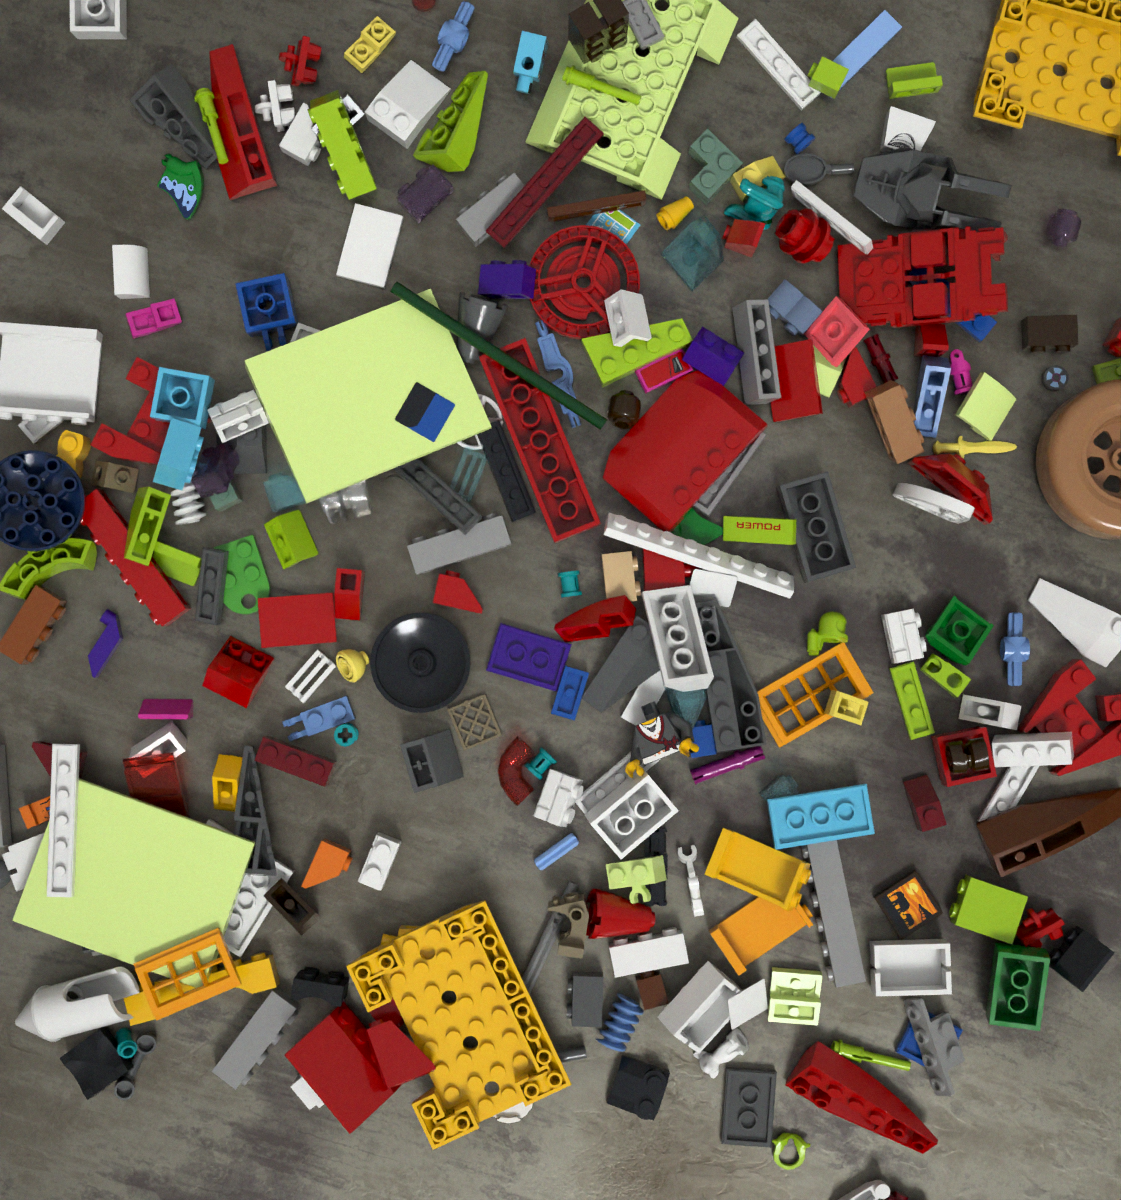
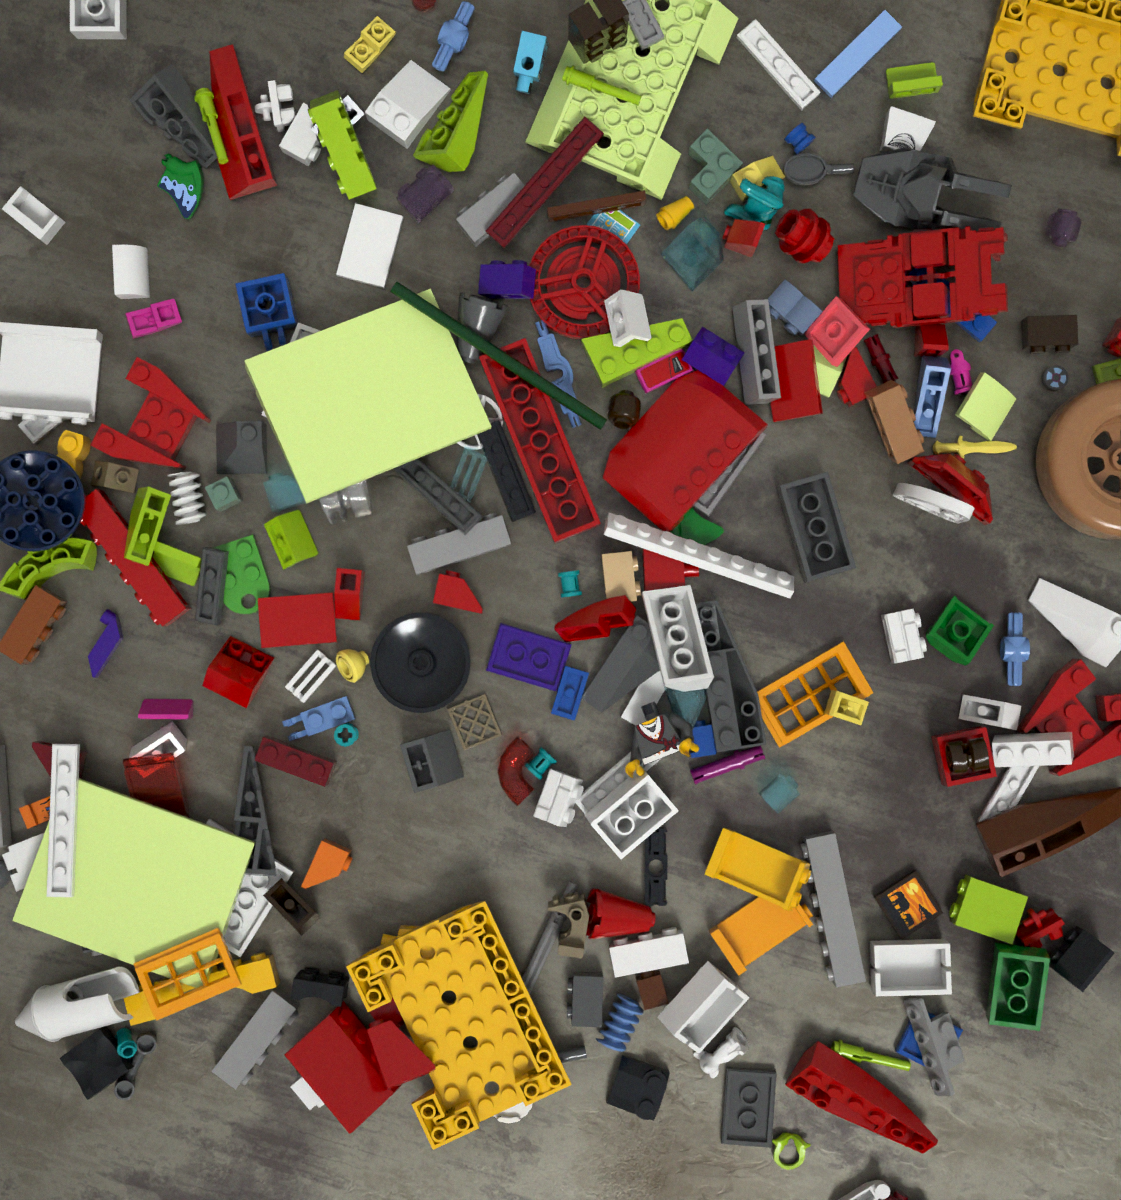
(178, 454): medium azure brick -> none
(182, 397): medium azure brick -> none
(215, 470): clear purple brick -> none
(226, 782): yellow slope -> none
(237, 416): white brick -> none
(304, 51): red hips -> none
(379, 861): white brick -> none
(425, 412): sticker -> none
(556, 851): light blue axle -> none
(636, 874): yellowish green brick -> none
(693, 882): white piece -> none
(713, 586): white sticker -> none
(747, 1004): white sticker -> none
(759, 530): lime tile -> none
(794, 996): yellowish green slope -> none
(820, 816): medium azure tile -> none
(827, 77): lime brick -> none
(830, 630): lime piece -> none
(836, 221): white tile -> none
(911, 700): lime tile -> none
(924, 803): dark red slope -> none
(945, 675): lime leg -> none

